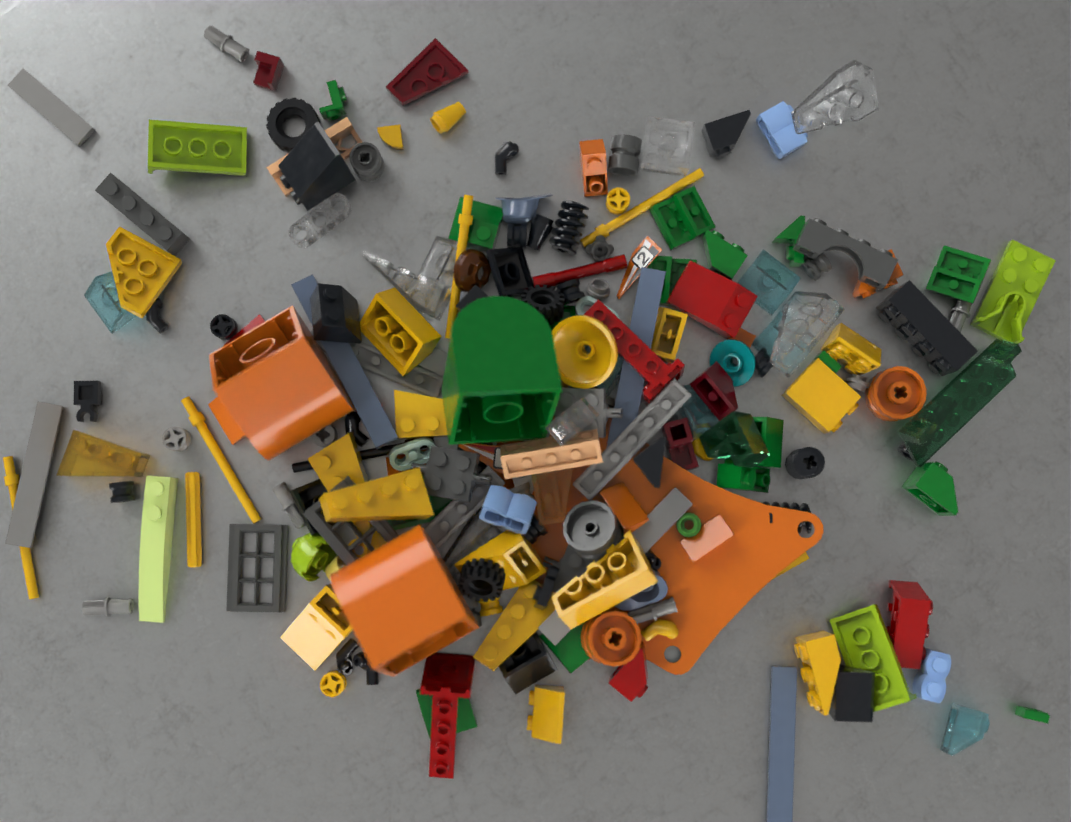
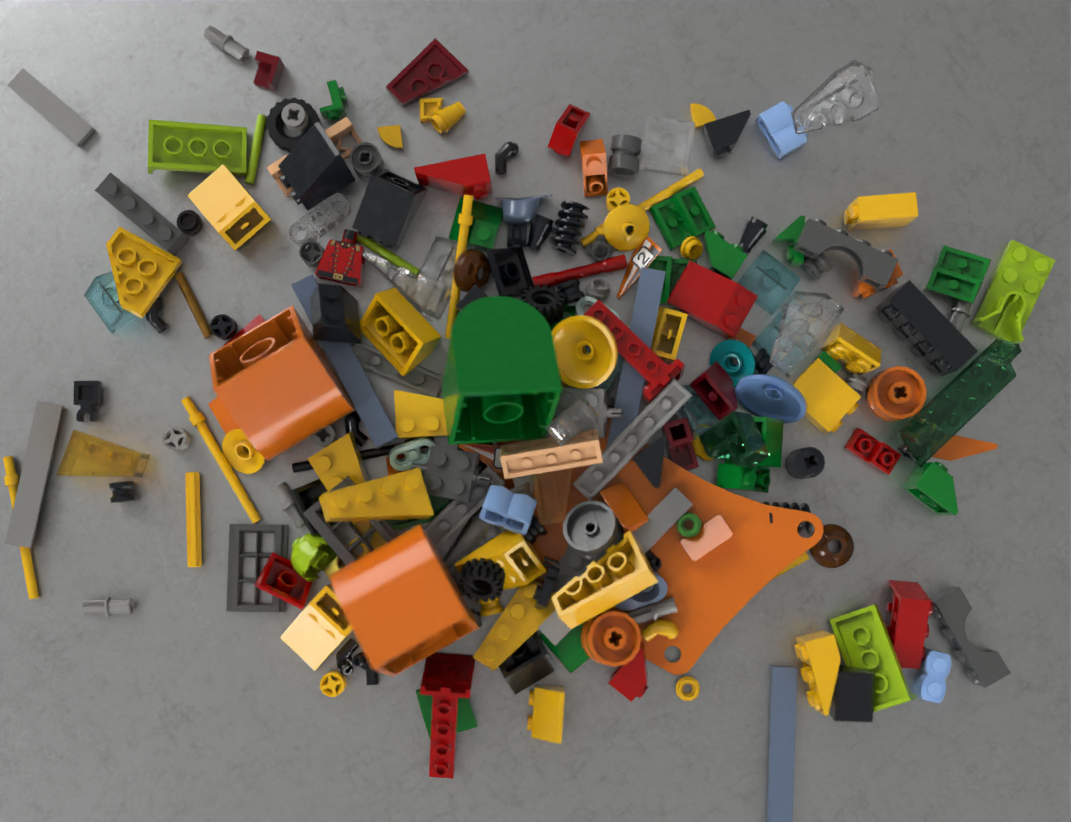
(156, 546): yellowish green slope -> none
(188, 221): none -> black plate
(193, 305): none -> pearl gold bar
(229, 207): none -> yellow slope
(241, 452): none -> yellow dish
(255, 149): none -> lime bar
(283, 581): none -> red slope
(298, 122): none -> light grey wheel
(309, 251): none -> dark grey wheel
(343, 261): none -> red torso
(387, 254): none -> lime bar
(388, 208): none -> black slope
(428, 107): none -> yellow tile
(458, 176): none -> red slope
(568, 130): none -> red slope
(617, 222): none -> yellow dish
(687, 696): none -> yellow plate
(691, 248): none -> yellow plate
(701, 115): none -> yellow tile
(752, 233): none -> black cone
(771, 397): none -> medium blue dish
(820, 550): none -> reddish brown piece
(872, 451): none -> red slope
(881, 211): none -> yellow brick
(952, 610): none -> dark grey arch
(962, 447): none -> orange sticker
(963, 728): clear light blue slope -> none
(1032, 714): green tile -> none

